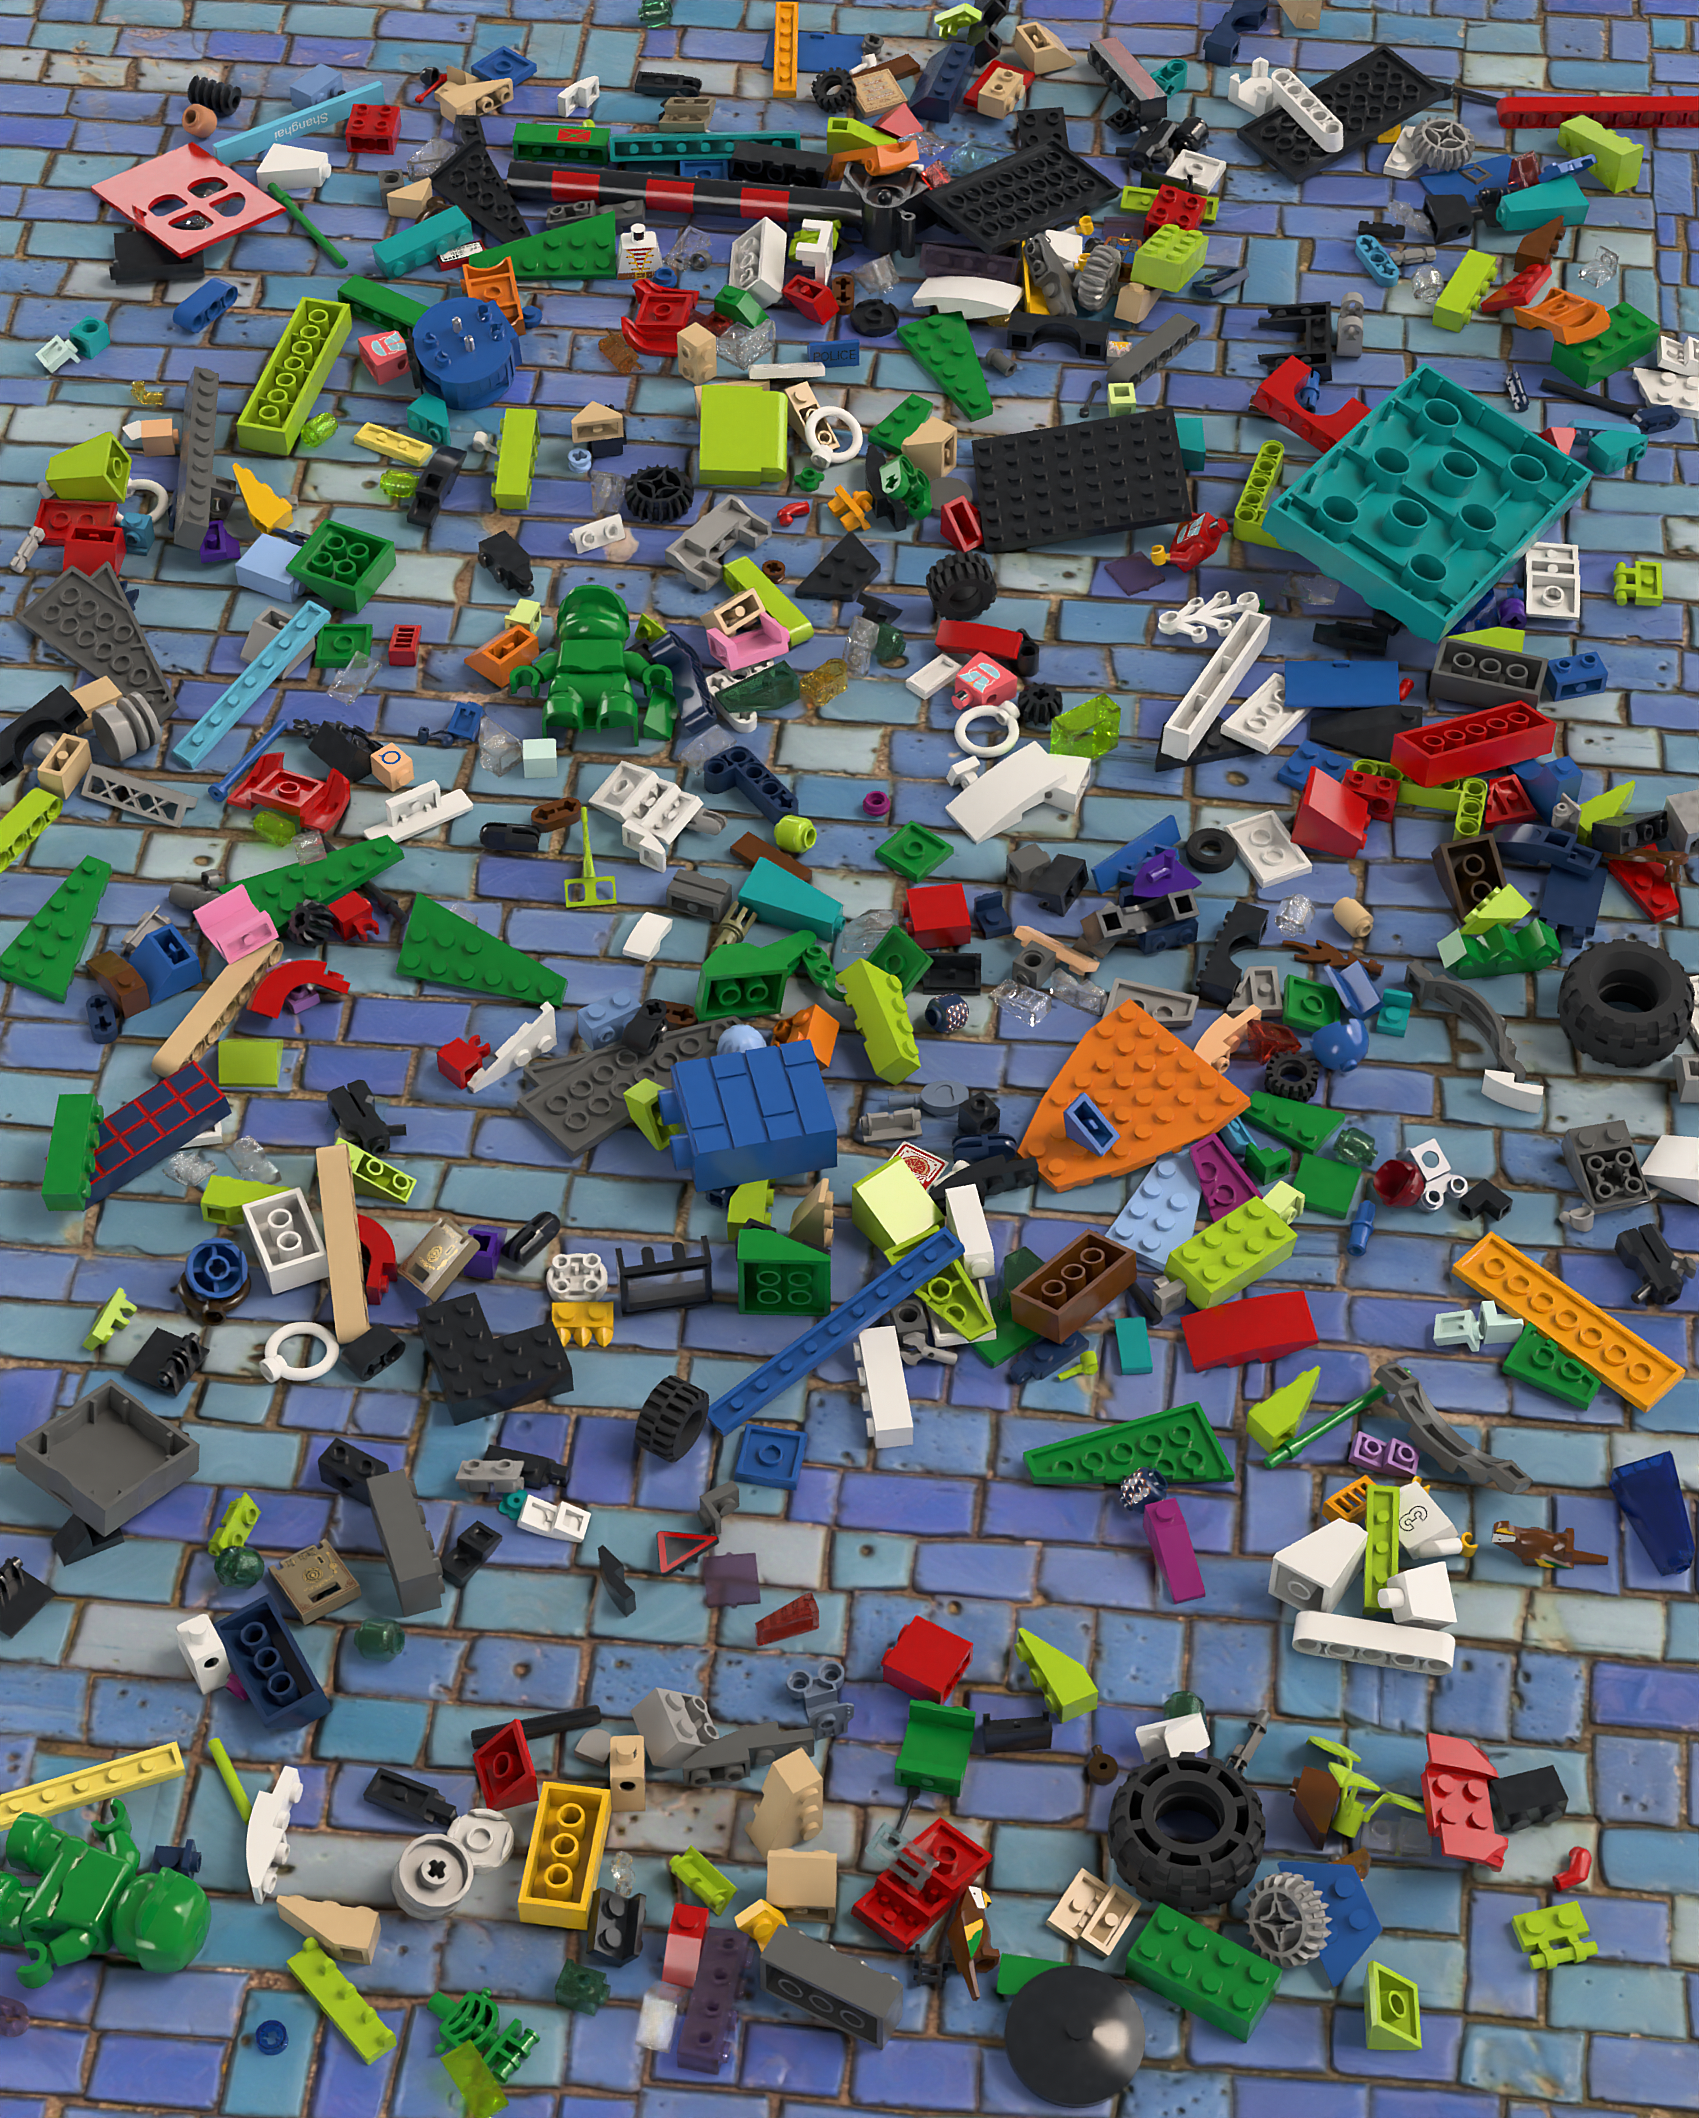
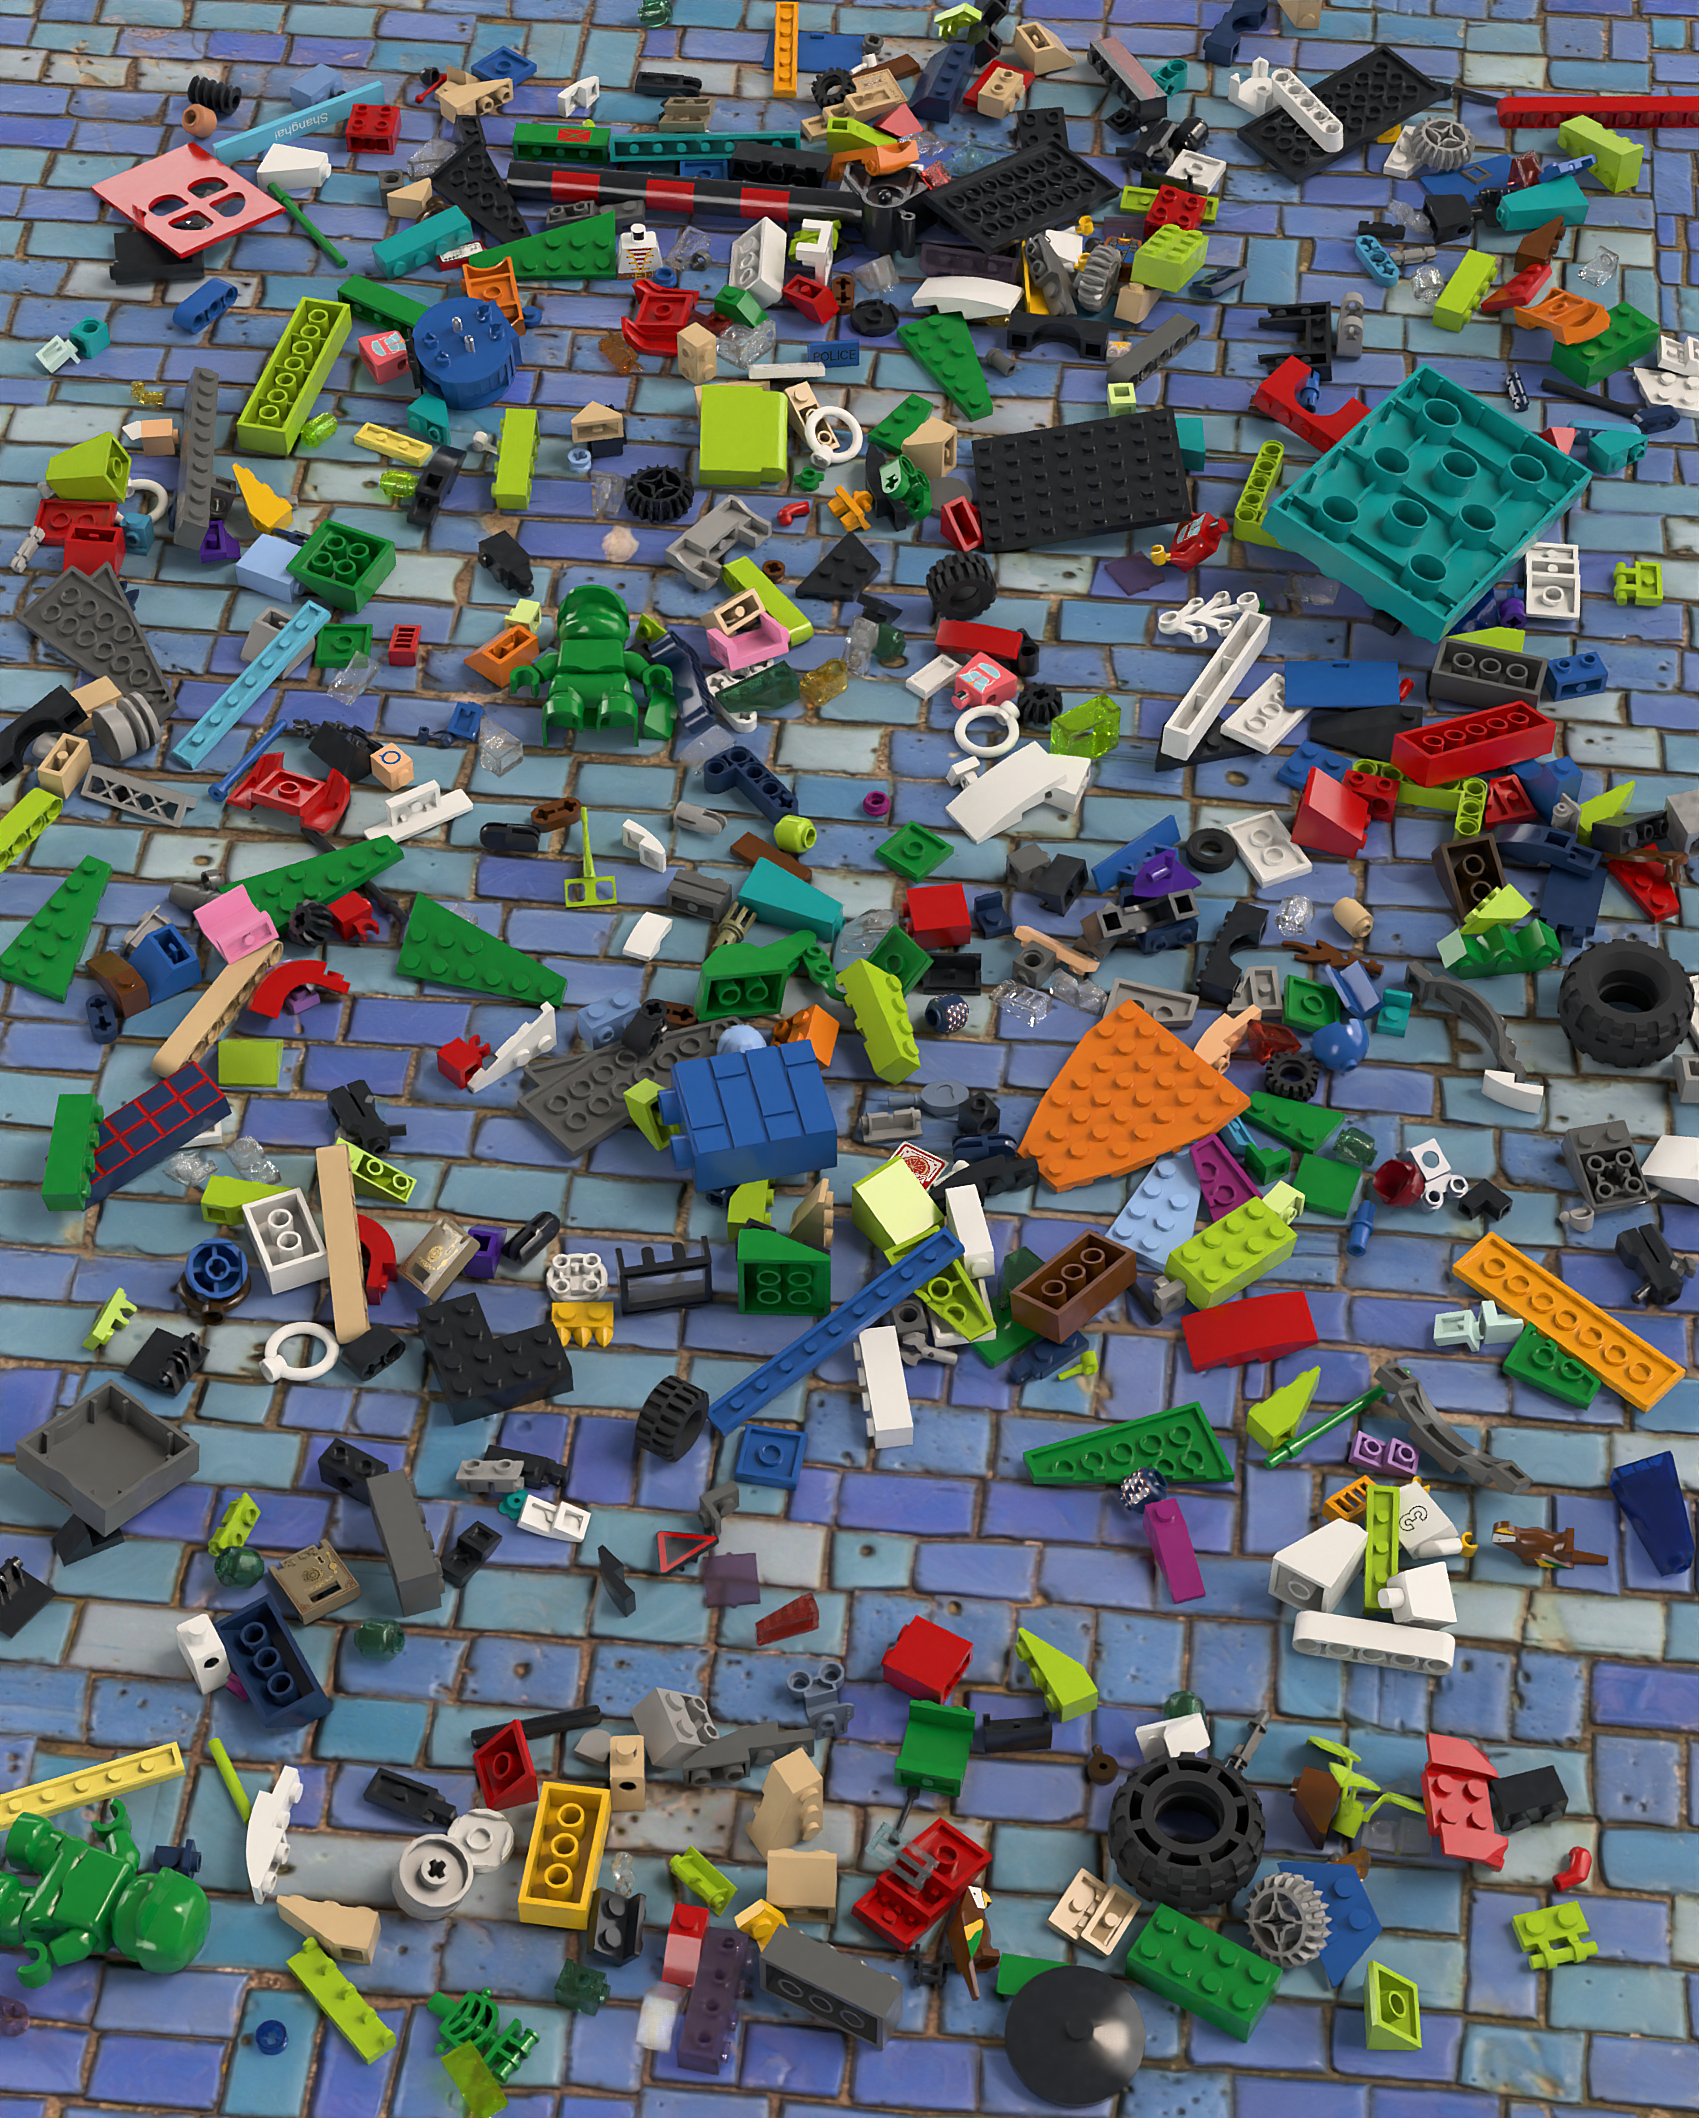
(274, 828): clear neon green brick -> none
(309, 847): clear slope -> none
(539, 758): light aqua panel -> none
(597, 533): white hinge -> none
(646, 800): white slope -> none
(859, 106): none -> tan slope
(1084, 412): black hinge -> none
(1089, 1126): blue slope -> none
(1133, 1345): teal tile -> none
(1352, 637): black hinge -> none

